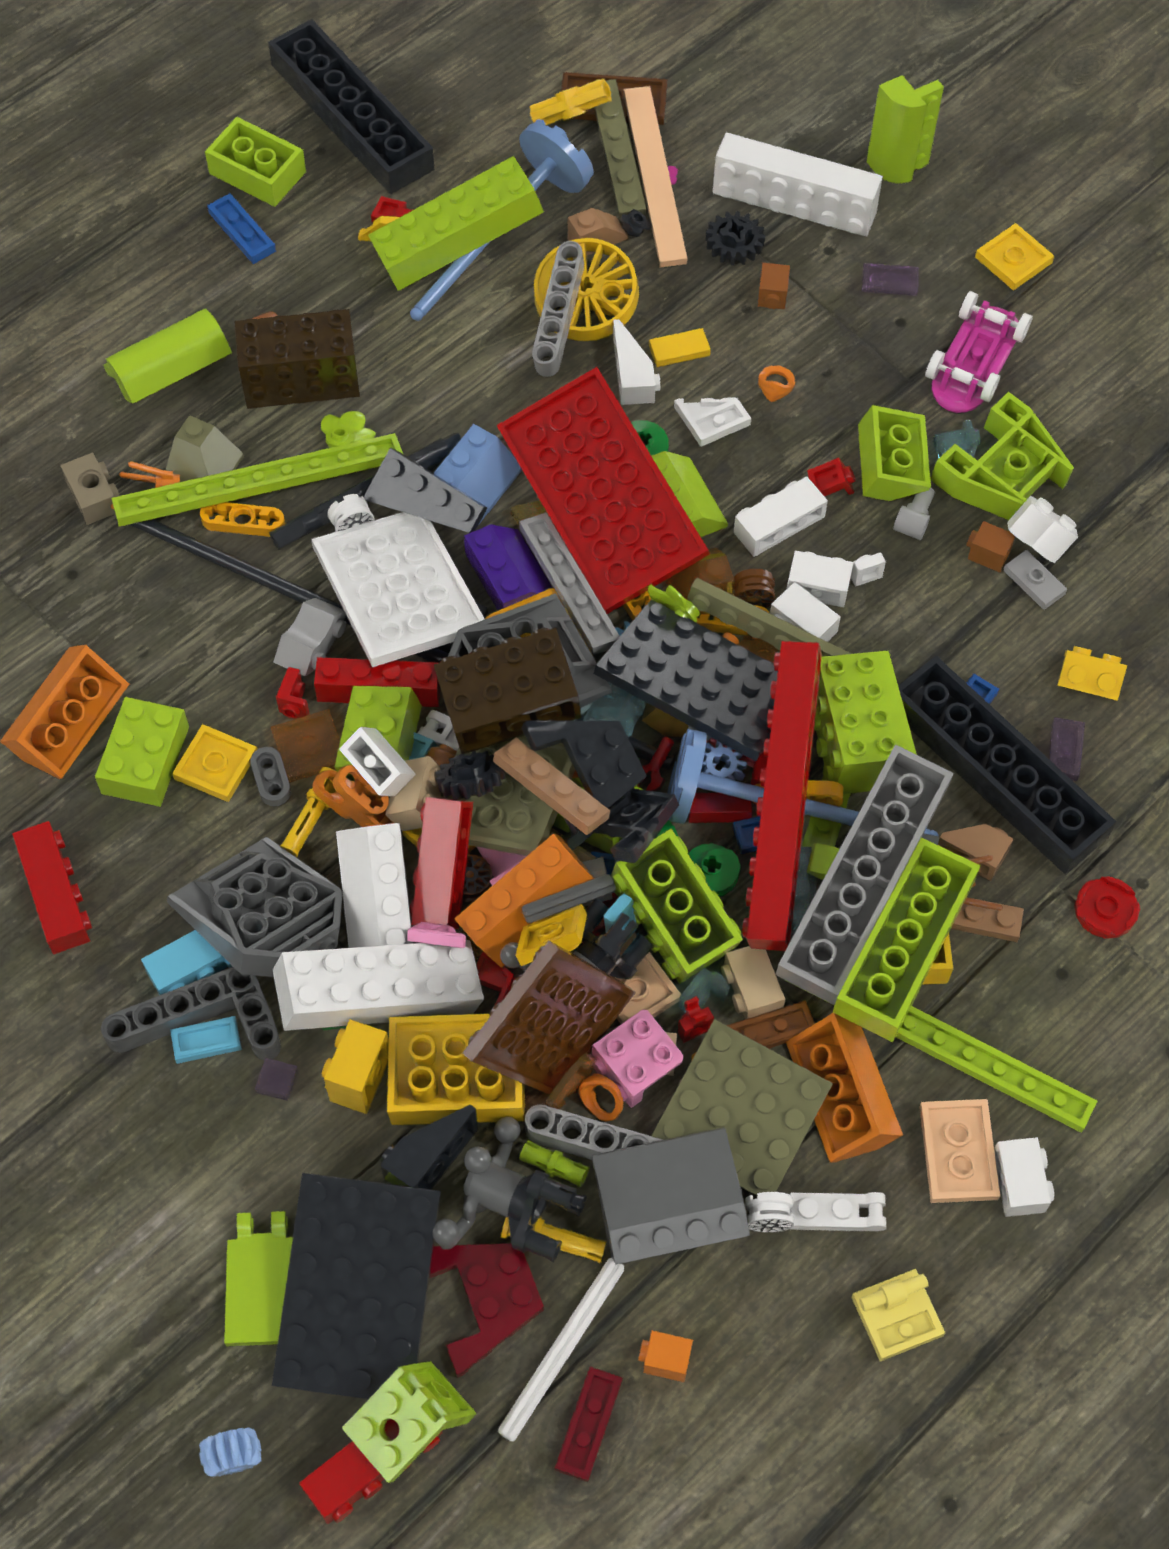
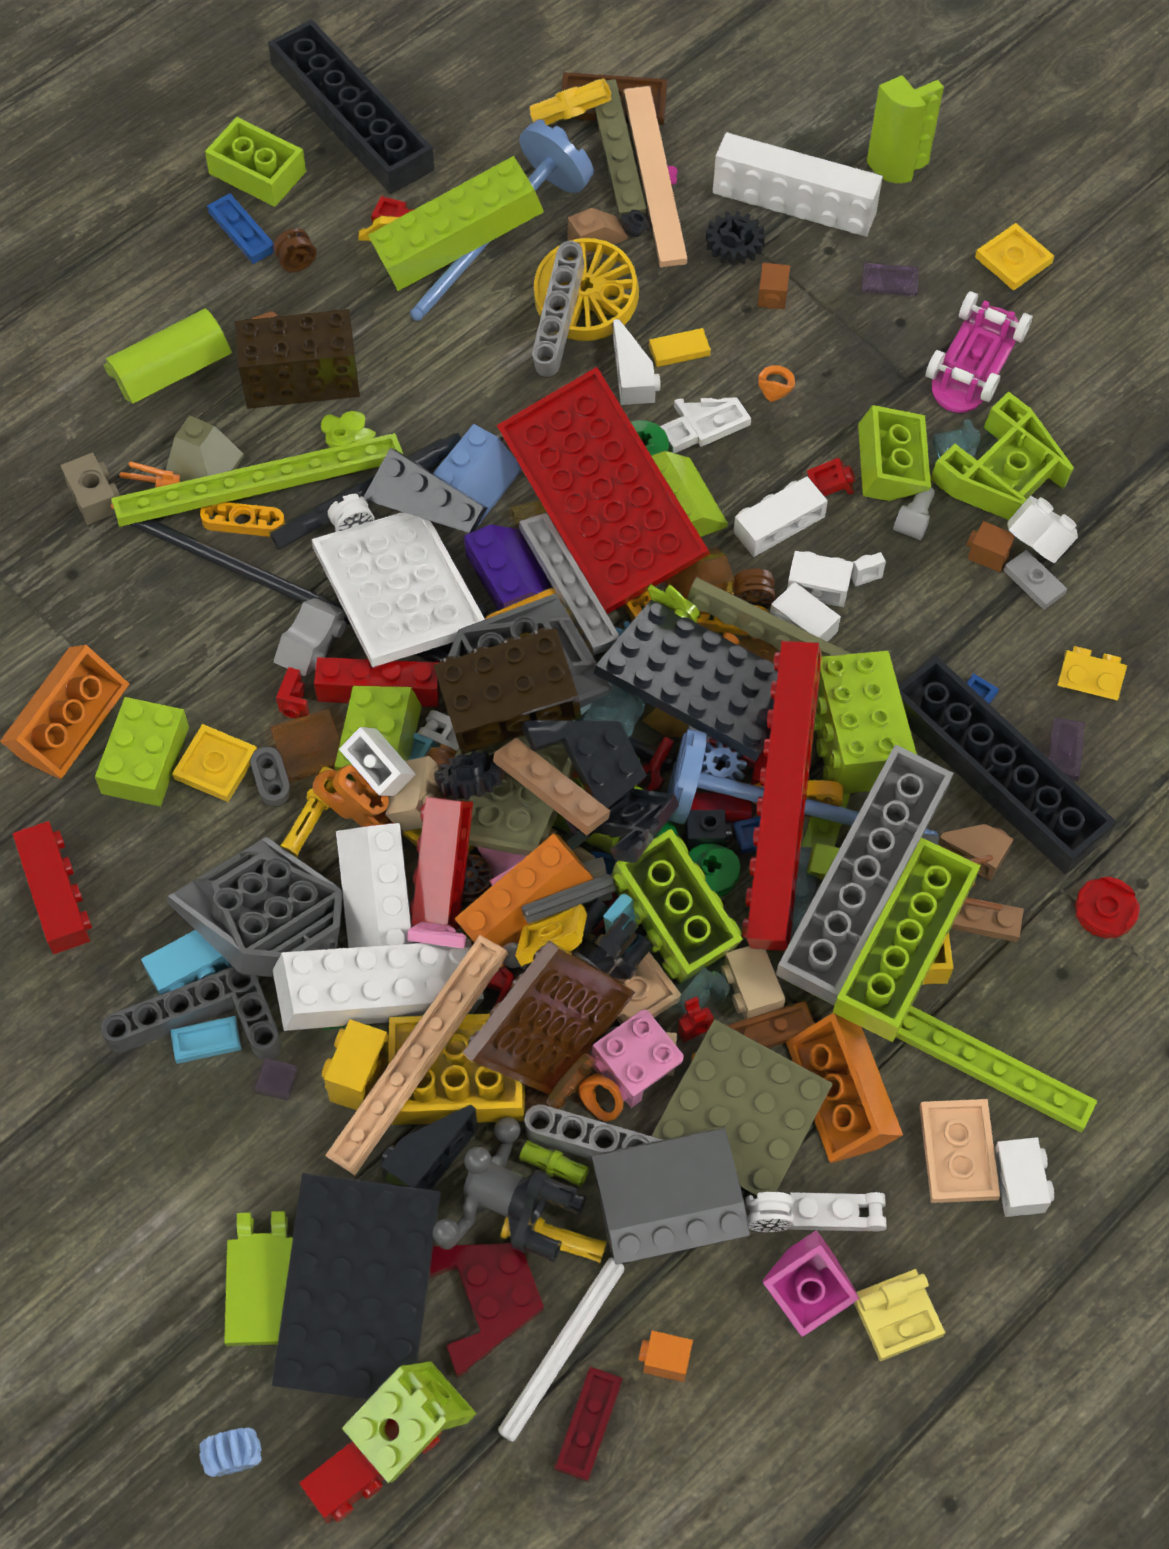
(294, 252): none -> reddish brown wheel
(416, 1055): none -> light nougat tile
(680, 434): none -> white plate
(707, 828): none -> black brick
(810, 1284): none -> dark pink slope

